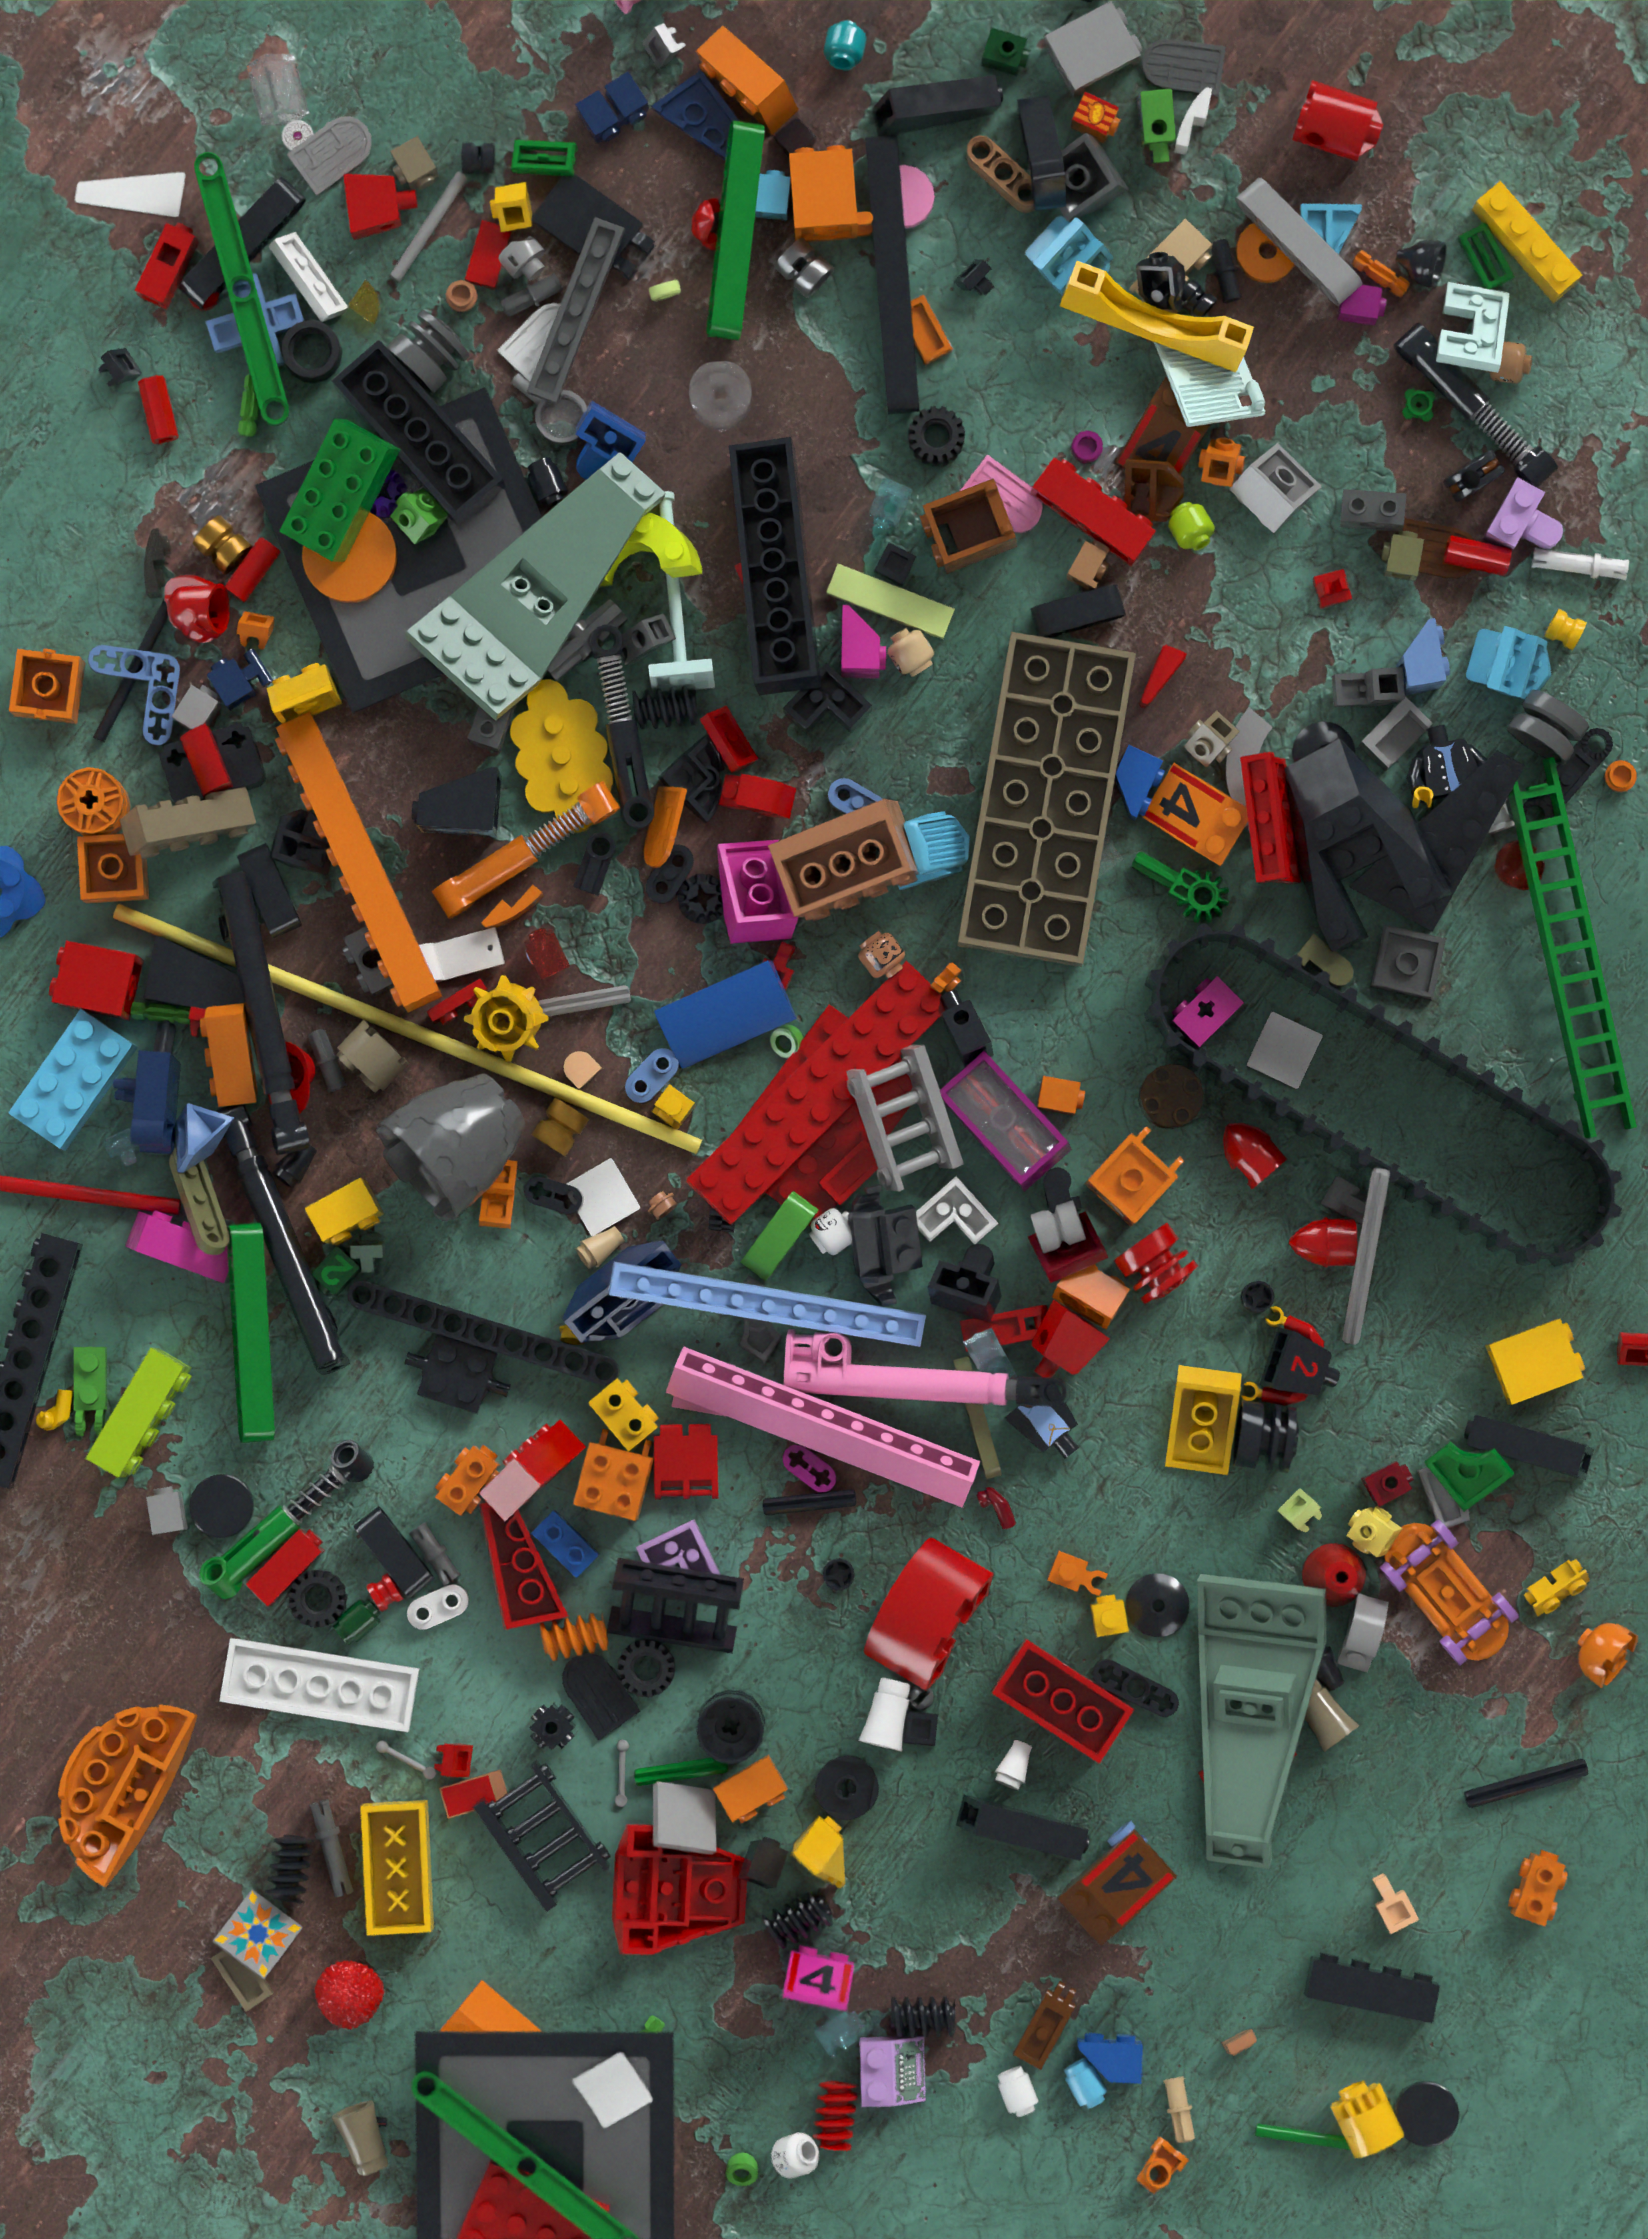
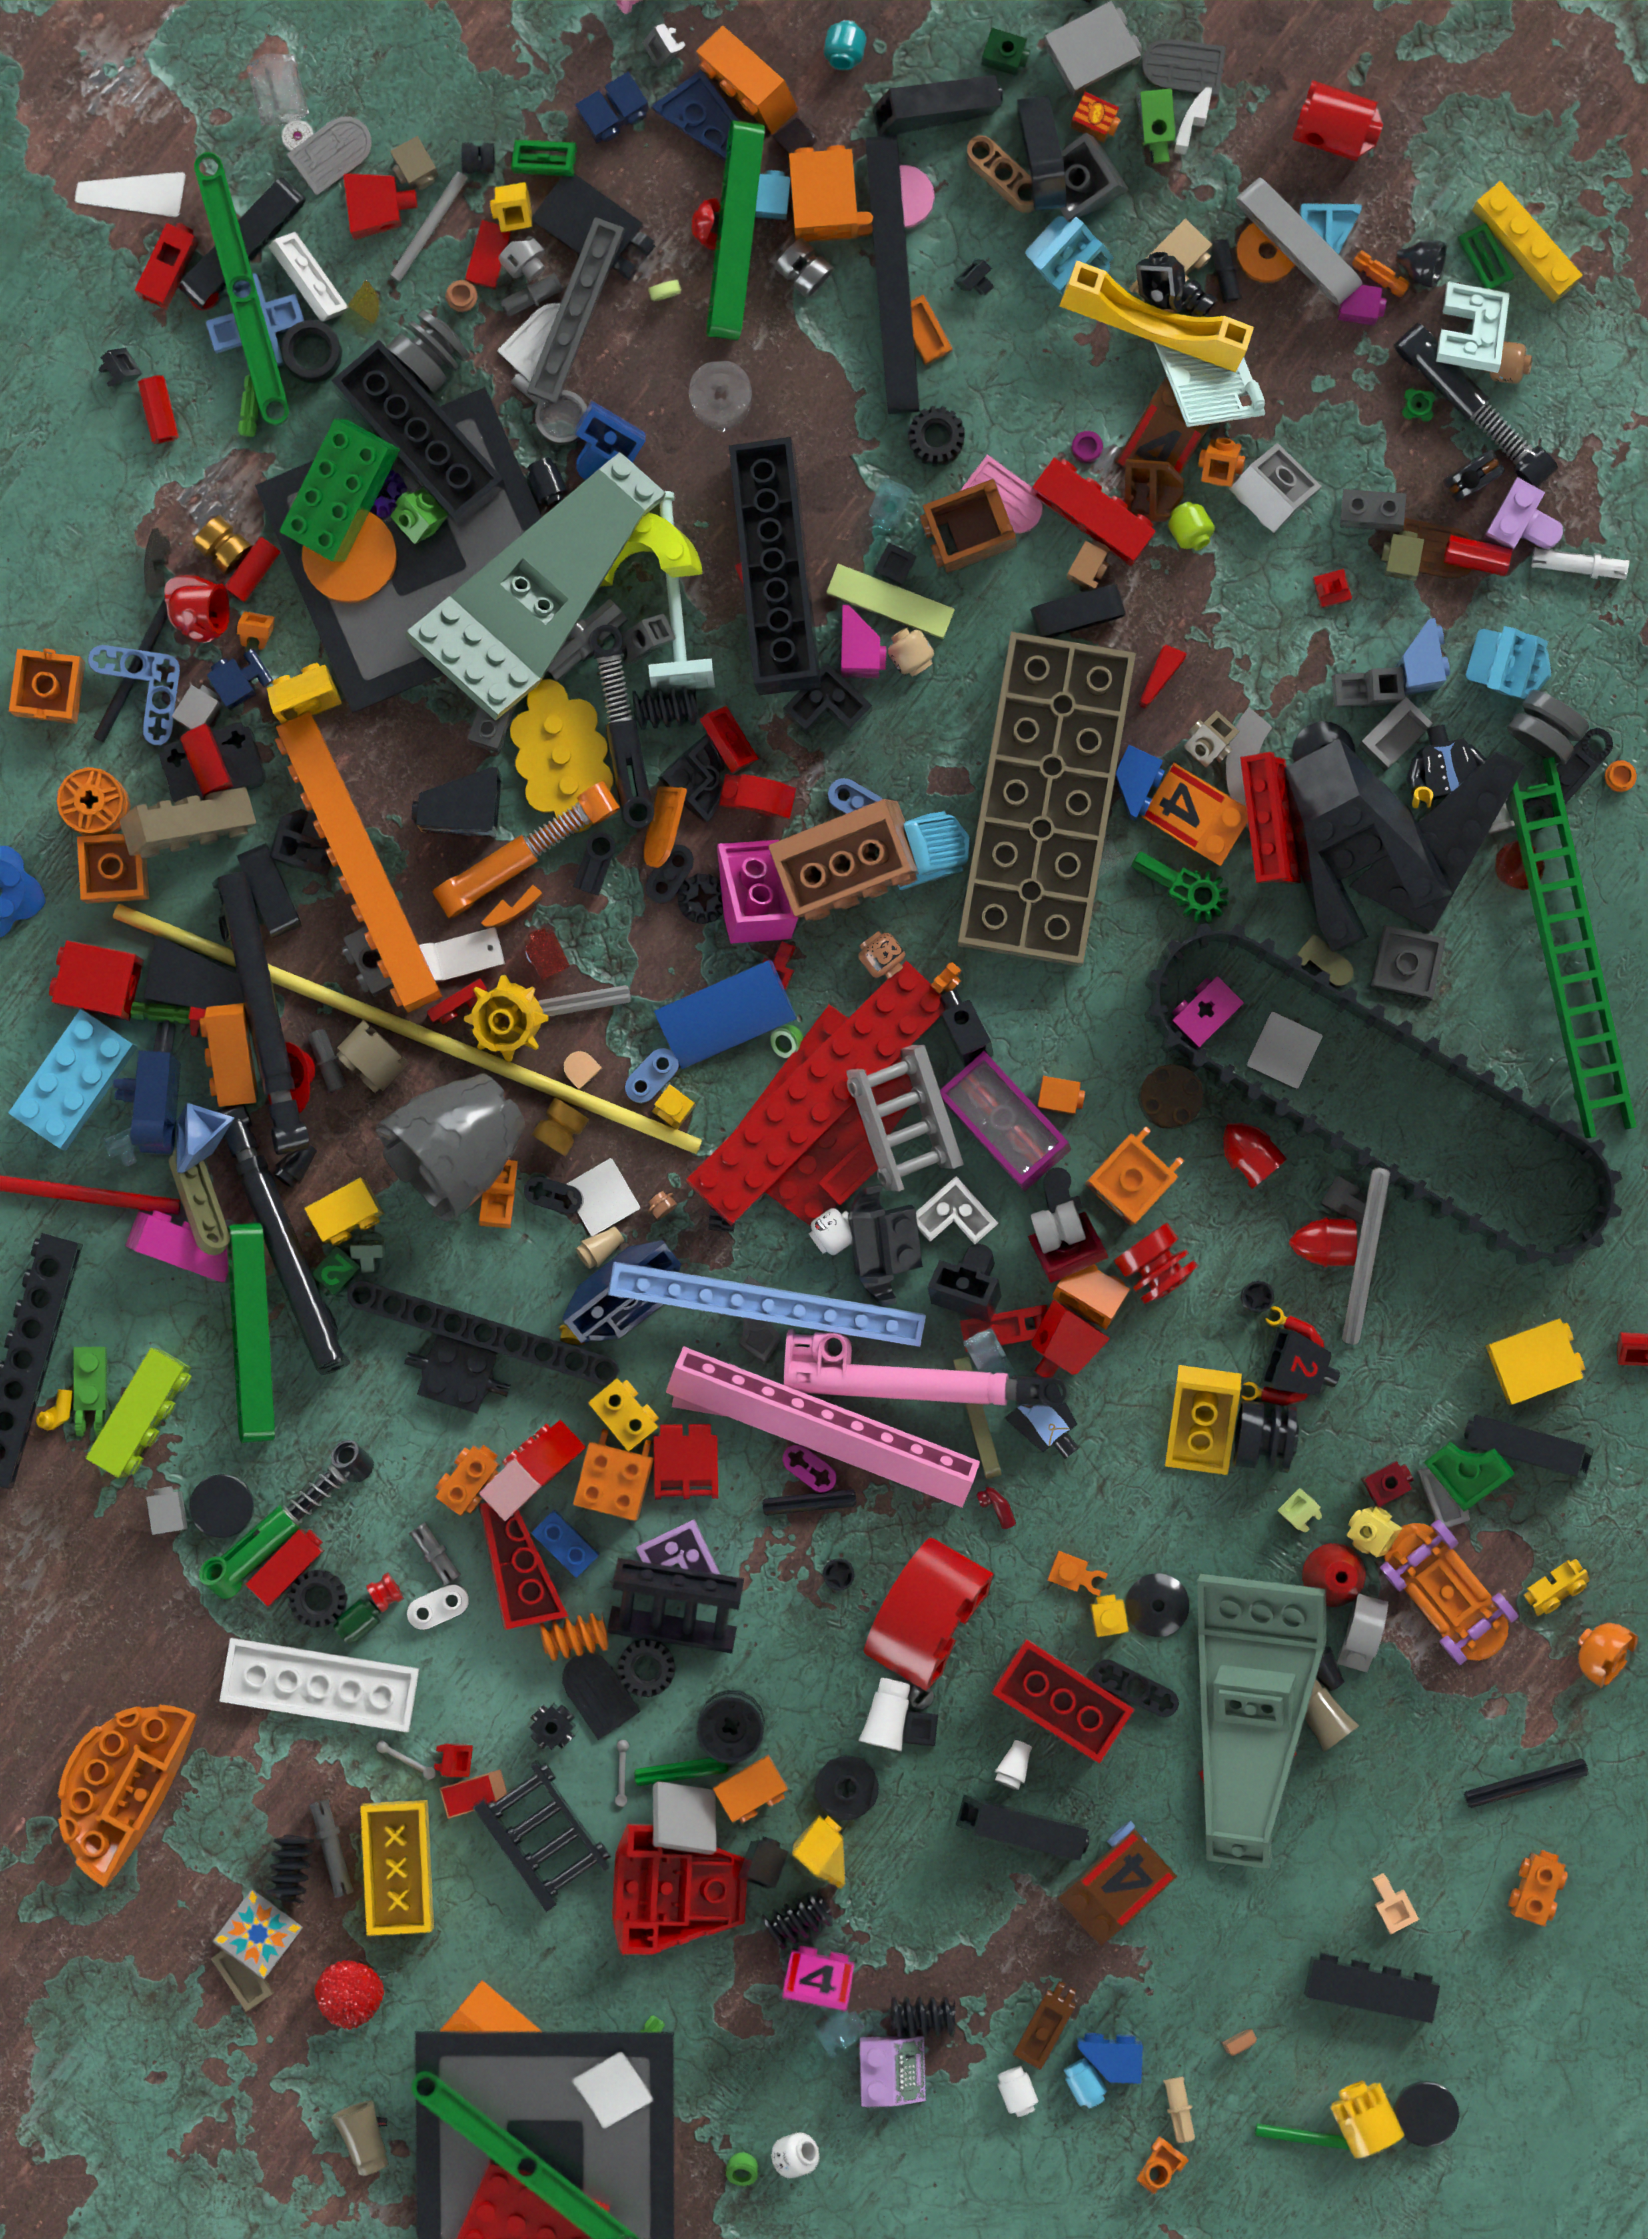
(394, 1552): black beam -> none
(779, 1236): bright green beam -> none
(835, 2115): red piece -> none
(1565, 629): yellow wheel -> none

